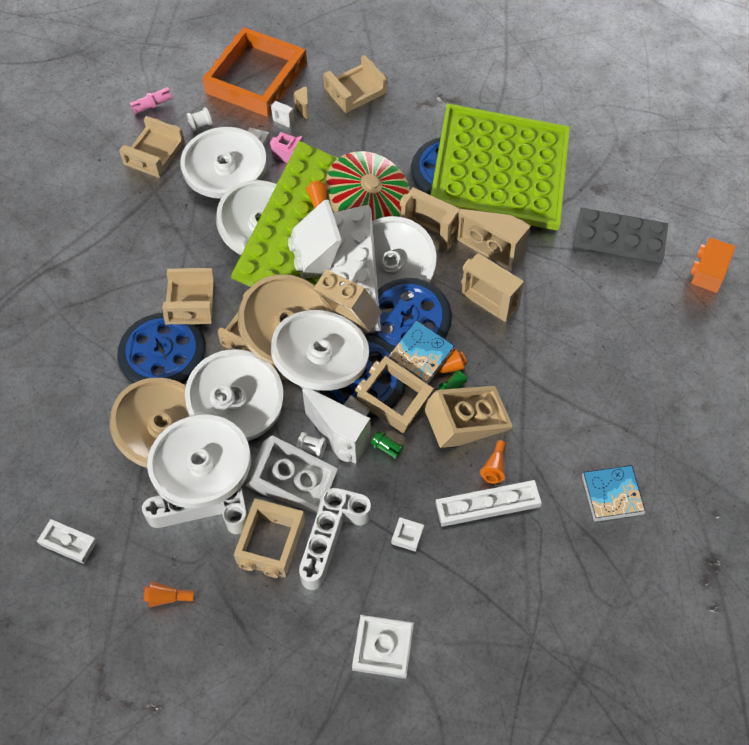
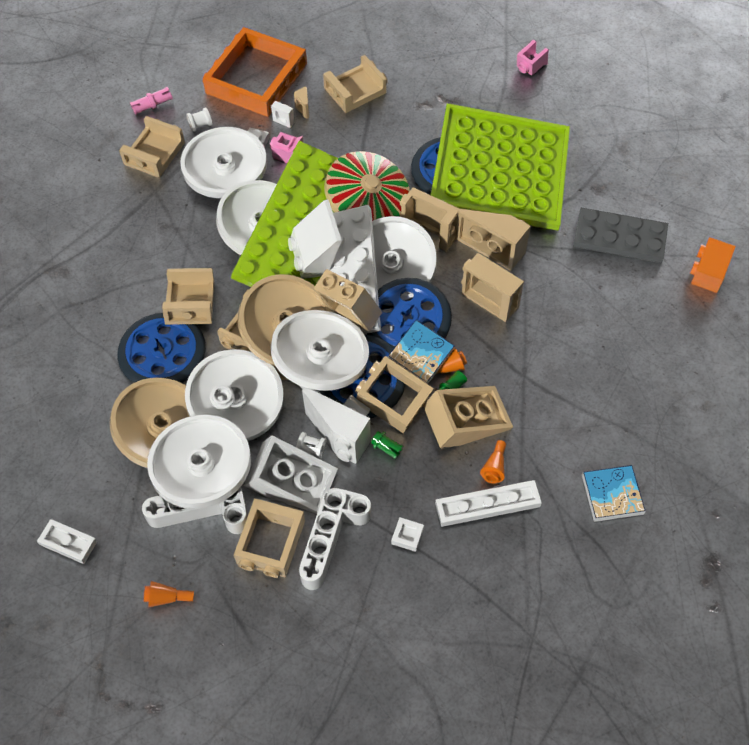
(317, 192): orange cone -> none
(383, 646): white tile -> none
(529, 60): none -> bright pink window

